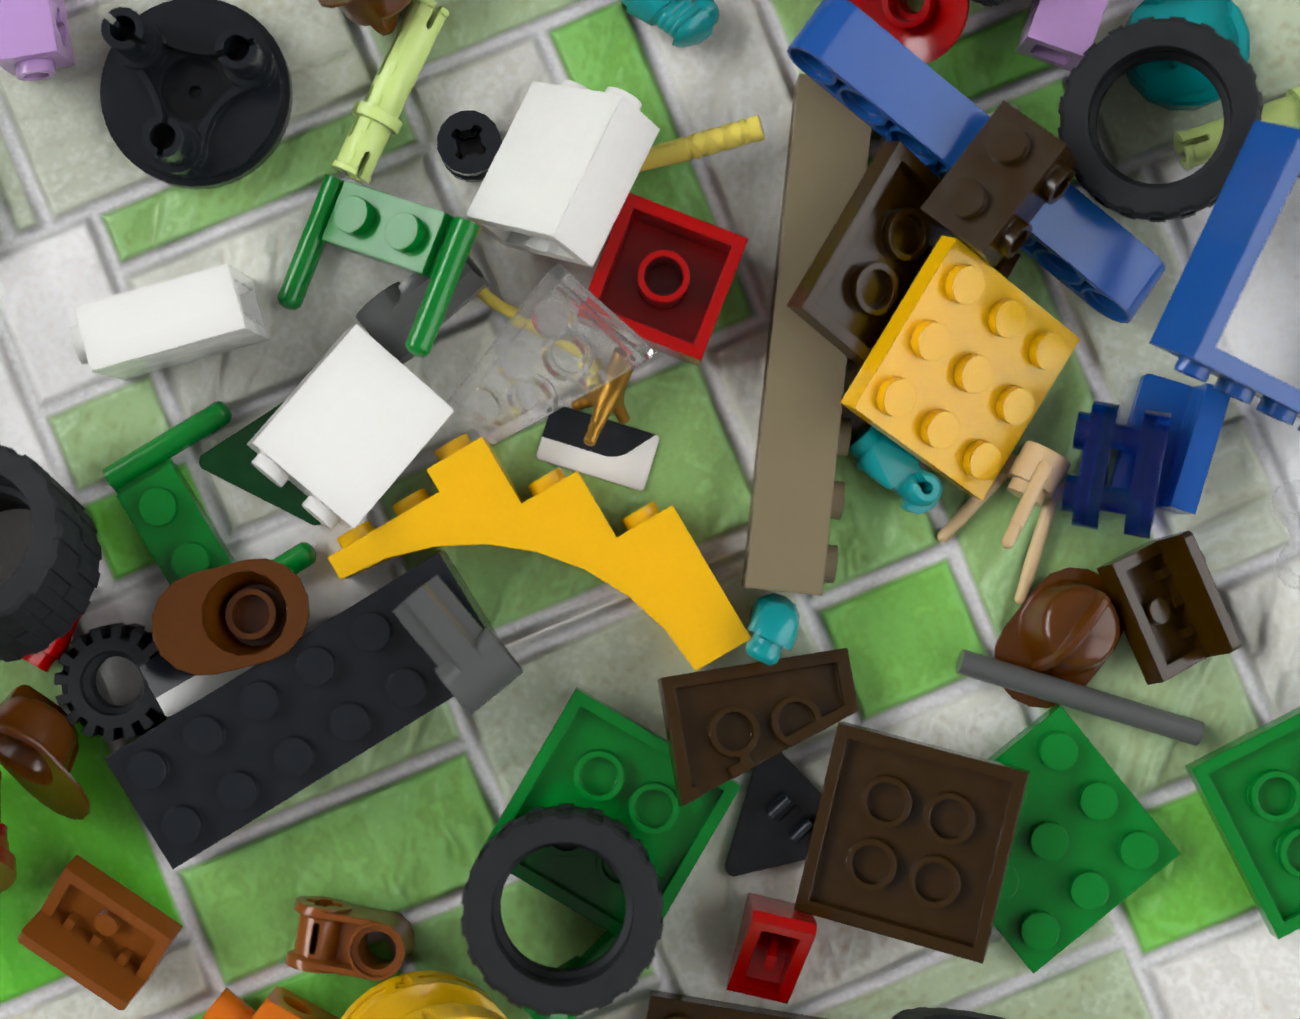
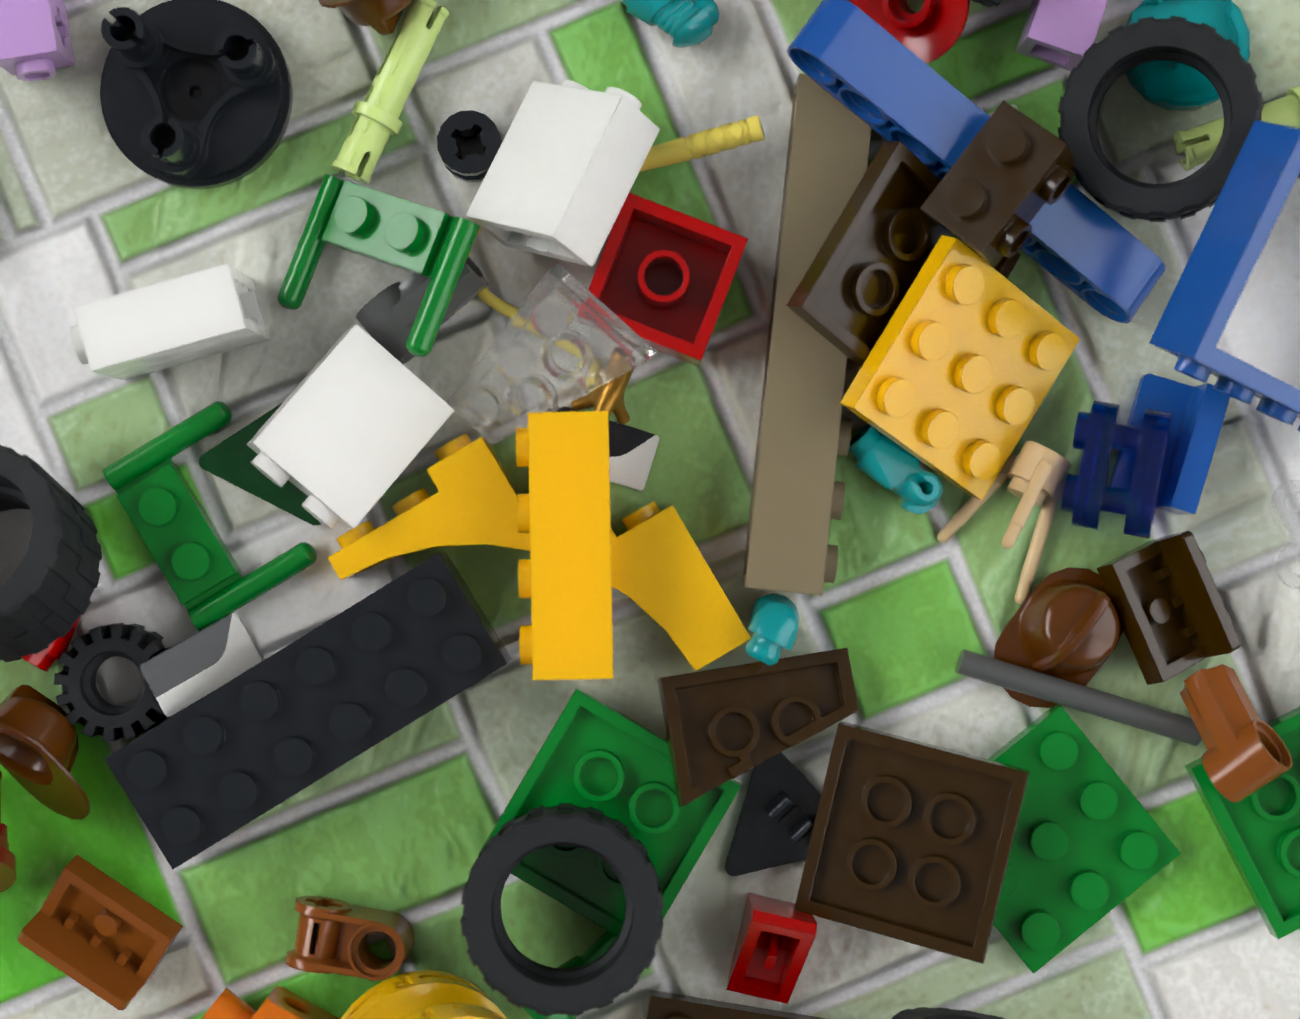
(230, 617): reddish brown piece -> none
(467, 657): dark grey piece -> none
(568, 545): none -> yellow brick
(1240, 746): none -> dark orange piece

